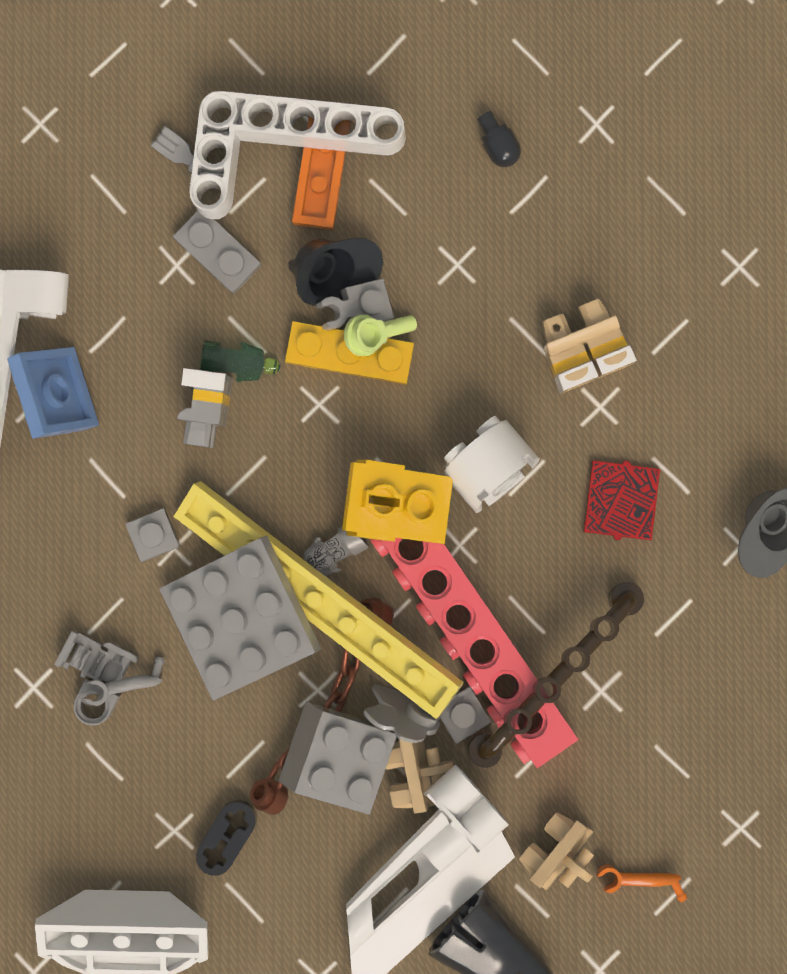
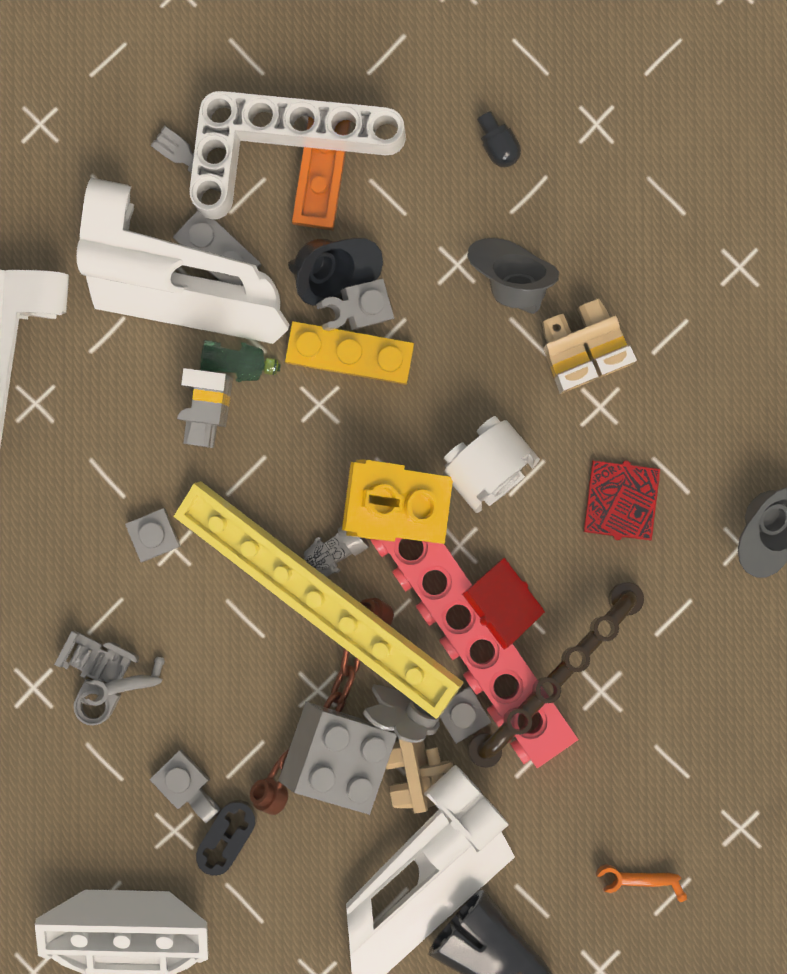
(52, 392): medium blue plate -> none
(138, 279): none -> white panel
(183, 782): none -> light grey plate
(240, 618): light grey plate -> none
(366, 335): yellowish green plate -> none
(503, 603): none -> red piece
(514, 273): none -> dark grey piece
(548, 867): tan hips -> none

